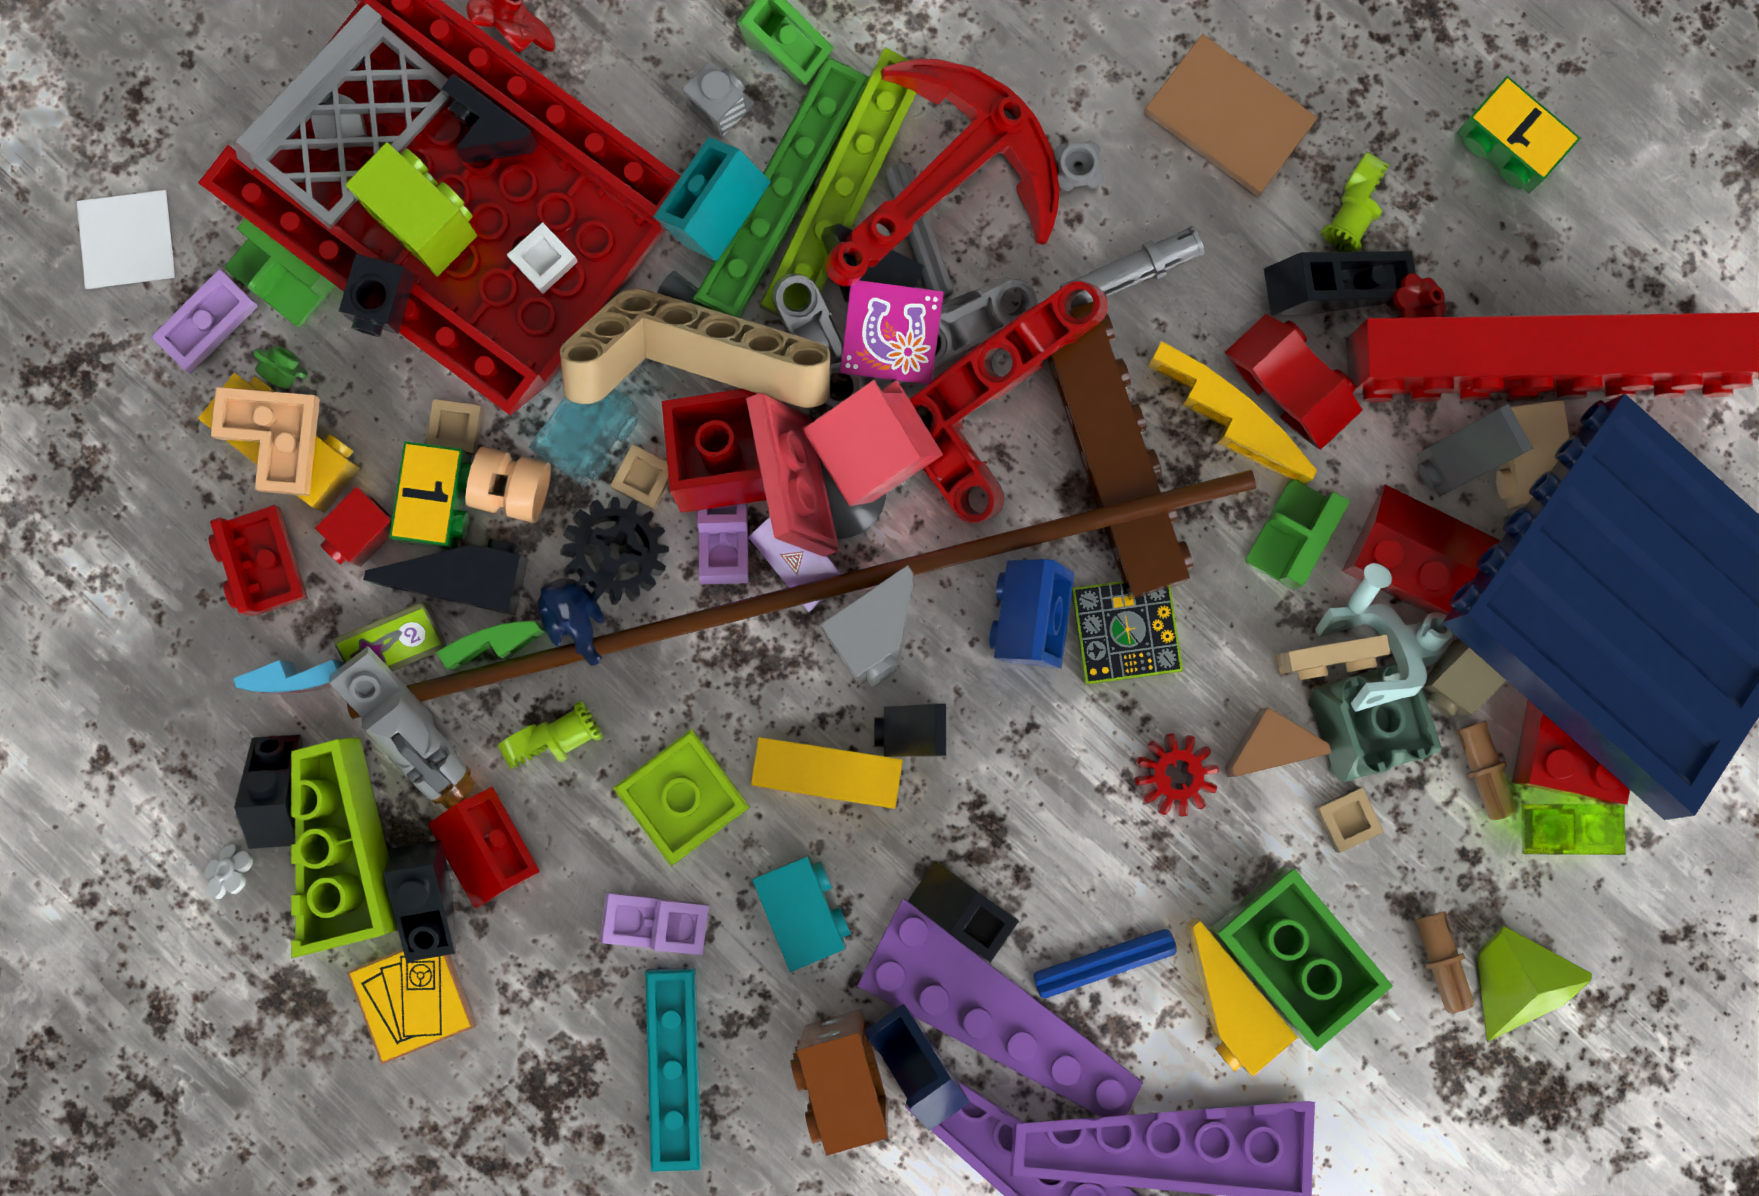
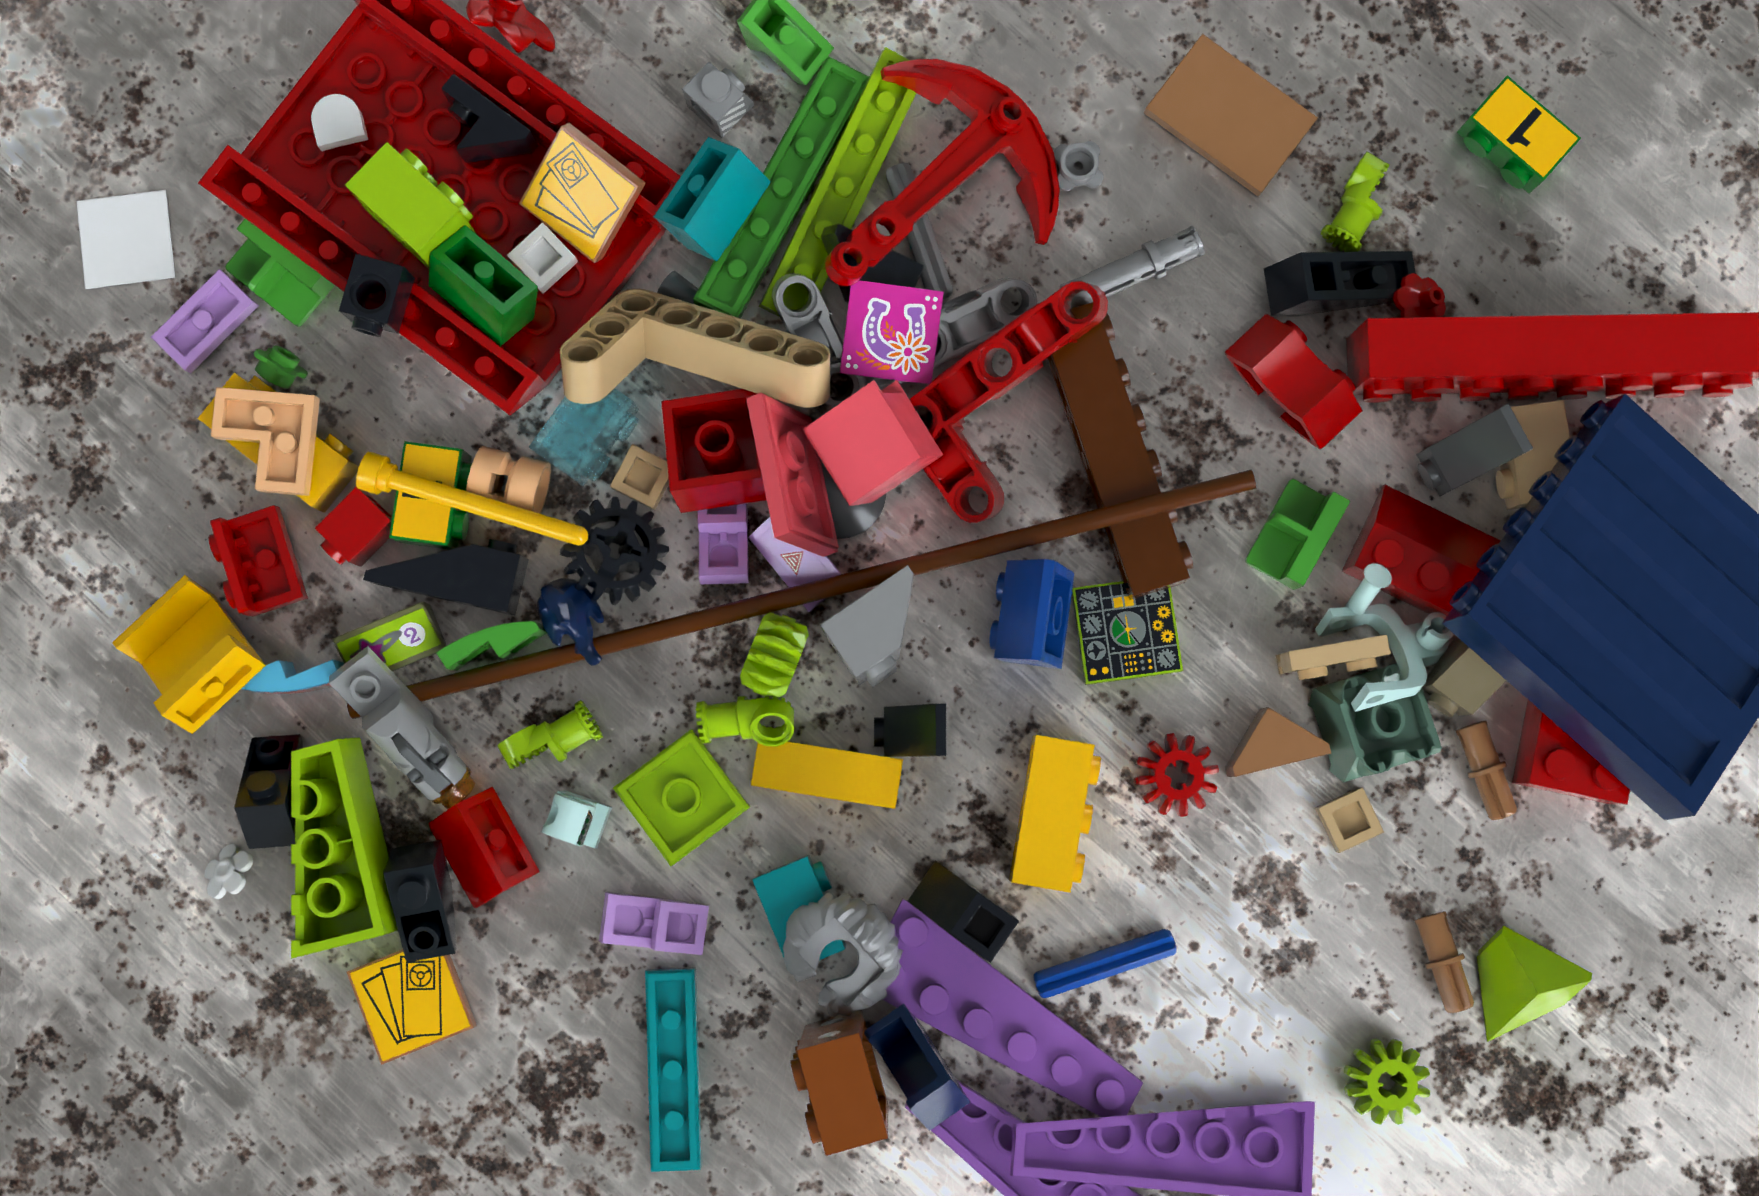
(190, 653): none -> yellow panel
(314, 86): light grey fence -> none
(379, 474): none -> yellow piece
(455, 425): tan tile -> none
(482, 285): none -> green brick
(576, 819): none -> light aqua leg
(582, 192): none -> yellow tile
(743, 719): none -> lime connector
(774, 655): none -> lime gear
(850, 920): none -> light grey piece
(1054, 813): none -> yellow brick
(1237, 1011): yellow slope -> none
(1246, 425): yellow slope -> none
(1300, 957): bright green brick -> none
(1406, 1078): none -> lime gear
(1573, 829): clear neon green slope -> none

